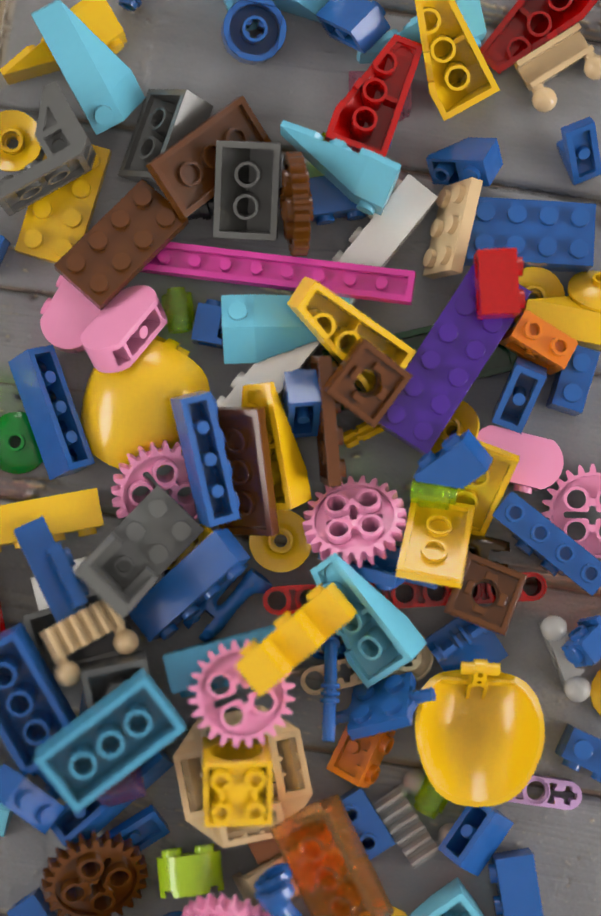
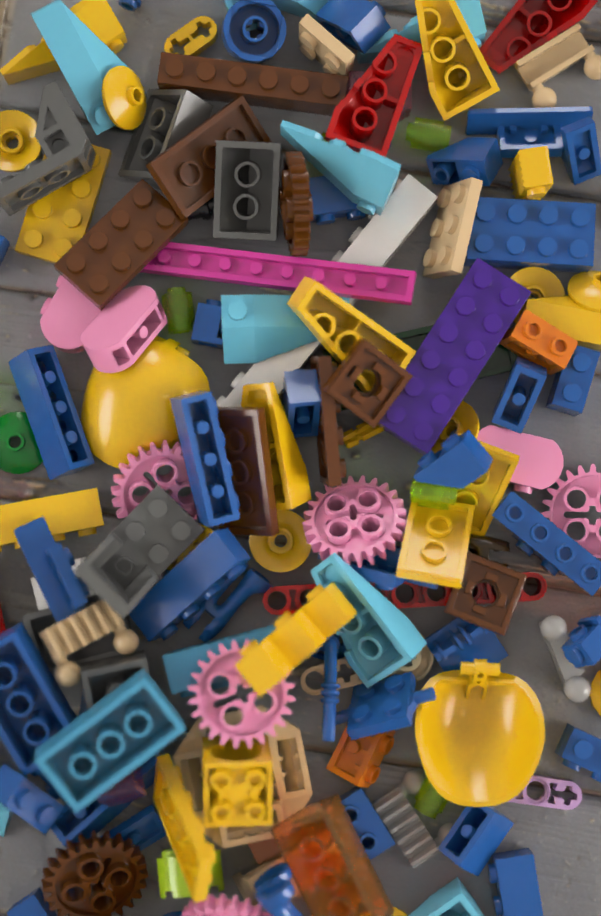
(124, 97): none -> yellow dish
(183, 827): none -> yellow plate
(190, 31): none -> yellow beam
(258, 83): none -> reddish brown brick
(324, 47): none -> tan plate
(428, 134): none -> clear neon green brick
(498, 283): red brick -> none
(525, 127): none -> blue bracket
(531, 173): none -> yellow brick

